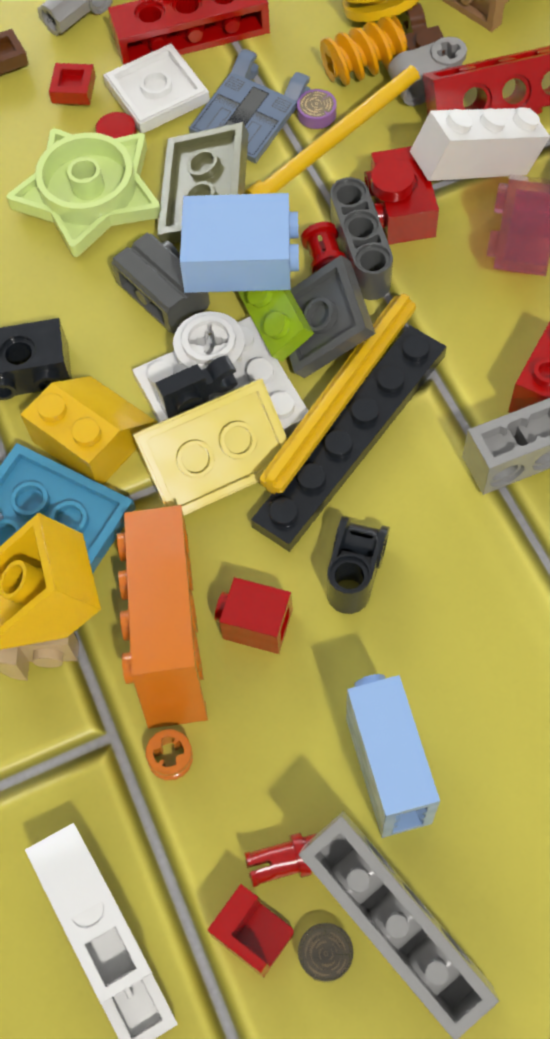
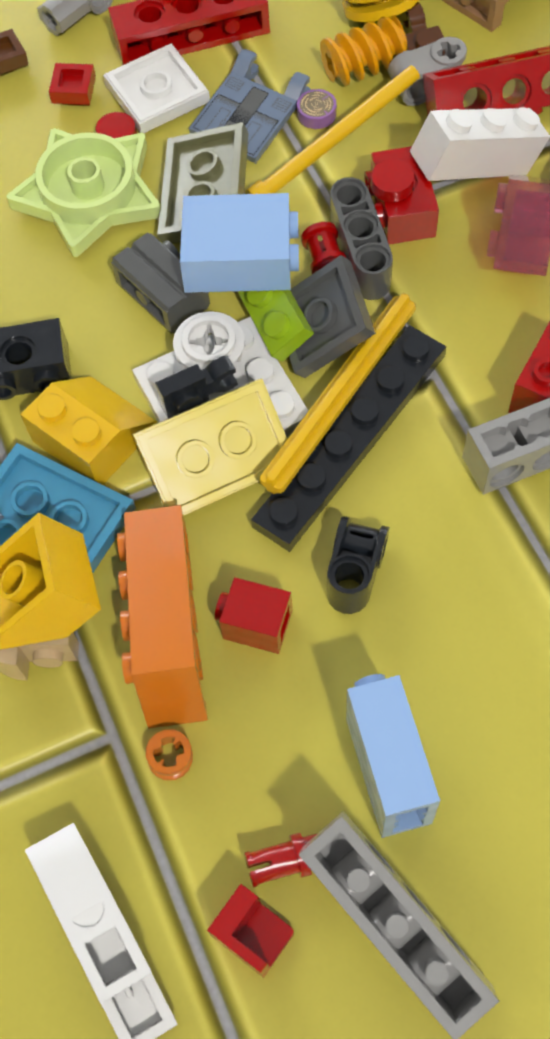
(325, 952): clear smoke tile -> none

